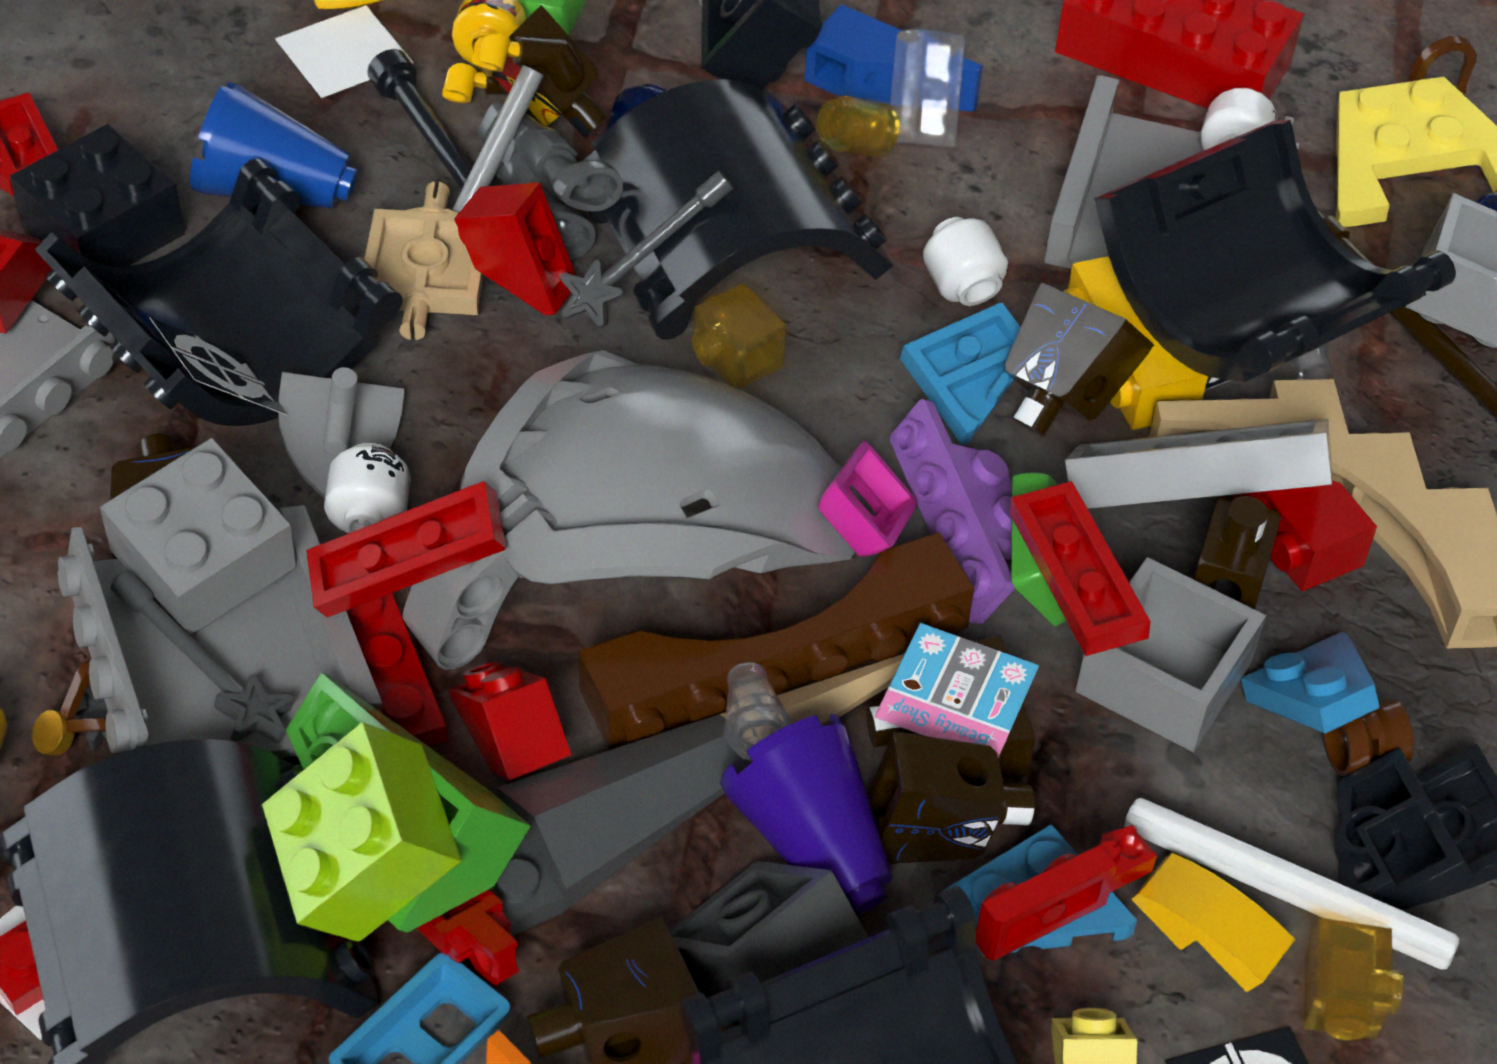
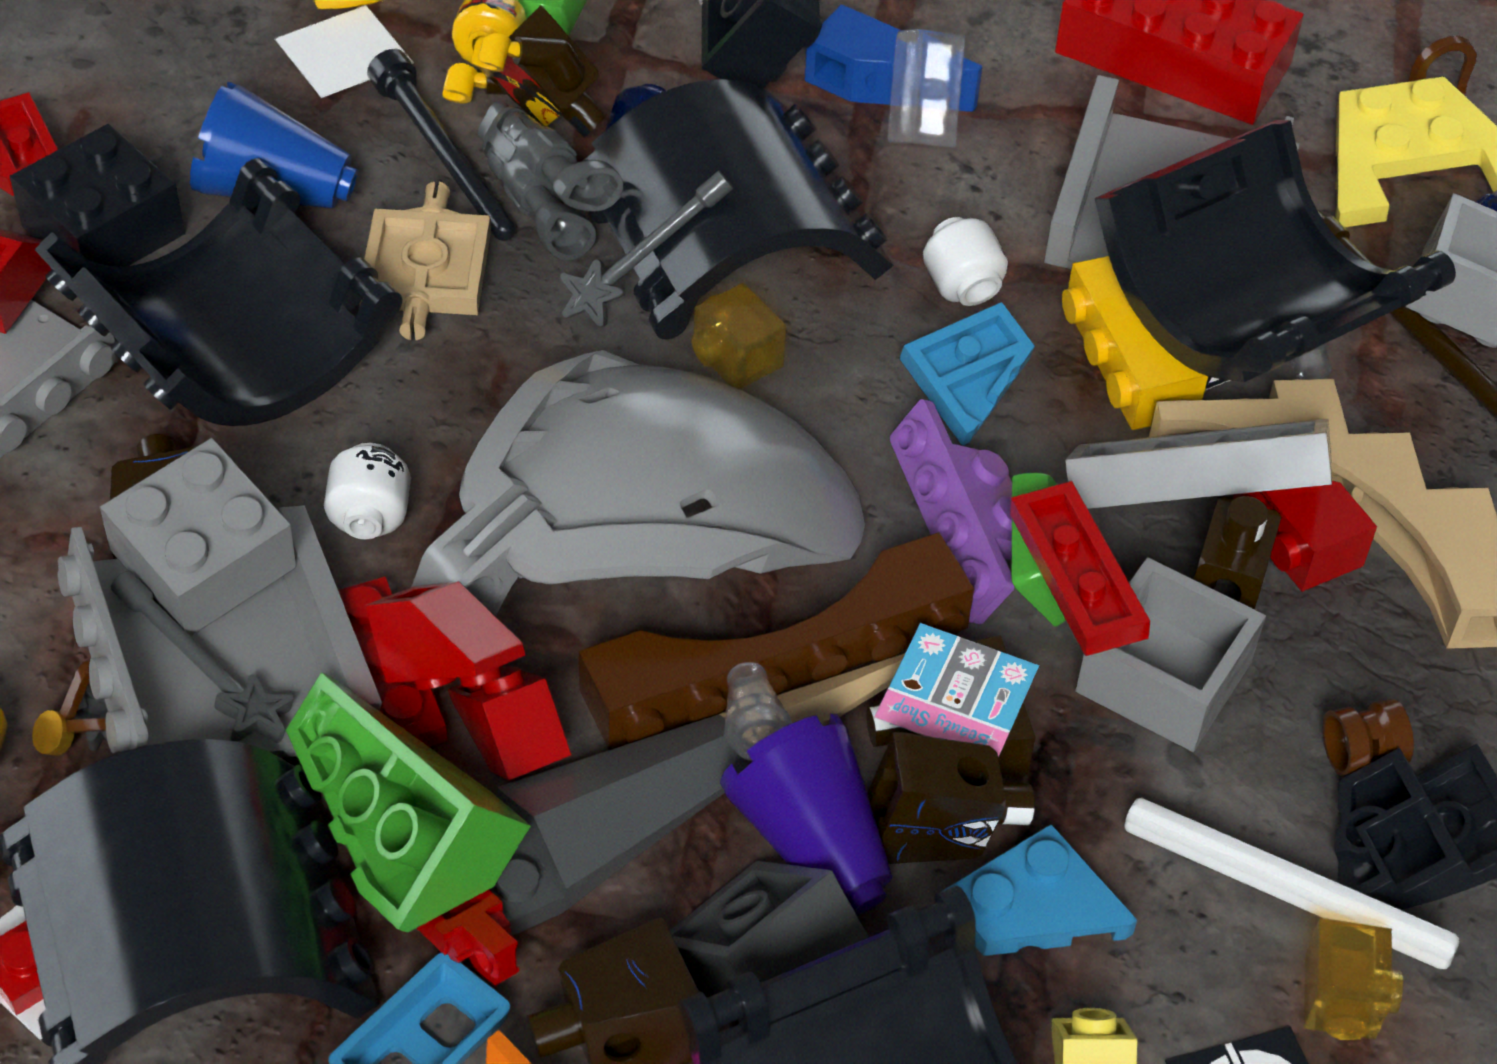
(218, 366): sticker -> none
(332, 417): light grey shield -> none
(360, 833): lime brick -> none
(405, 549): red plate -> none
(439, 636): none -> red slope
(500, 134): light grey bar -> none
(517, 243): red slope -> none
(858, 126): clear yellow brick -> none
(881, 490): dark pink piece -> none
(1062, 893): red hinge -> none
(1071, 358): torso -> none
(1203, 908): yellow slope -> none
(1235, 114): white head -> none
(1316, 685): dark azure wing -> none

